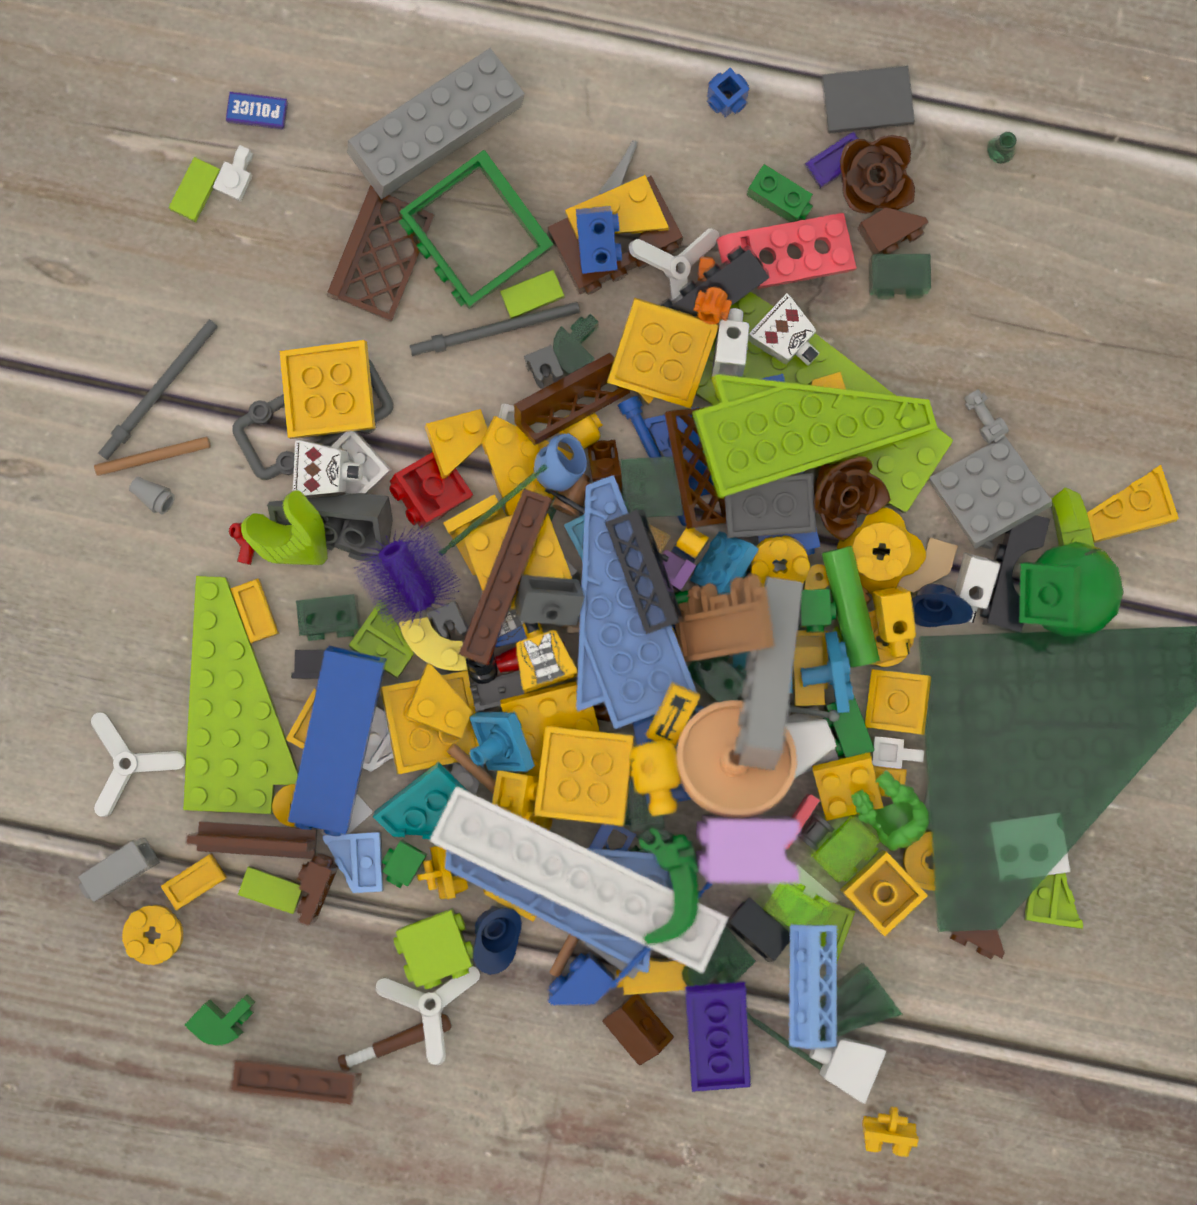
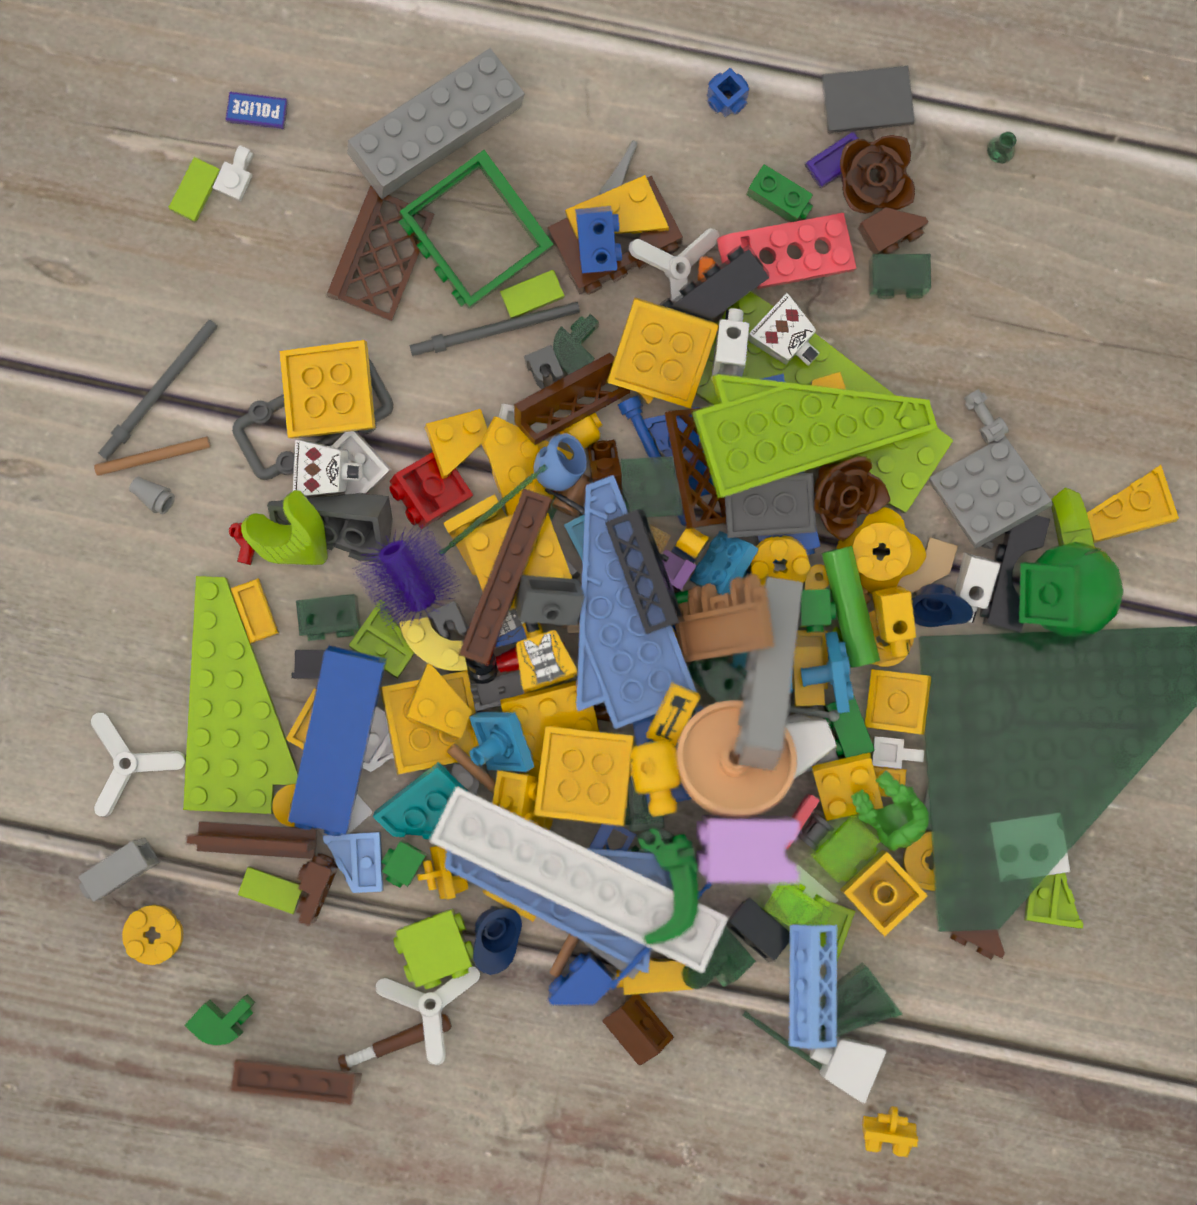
(193, 881): yellow tile -> none
(712, 305): orange gear -> none
(718, 1036): dark purple tile -> none

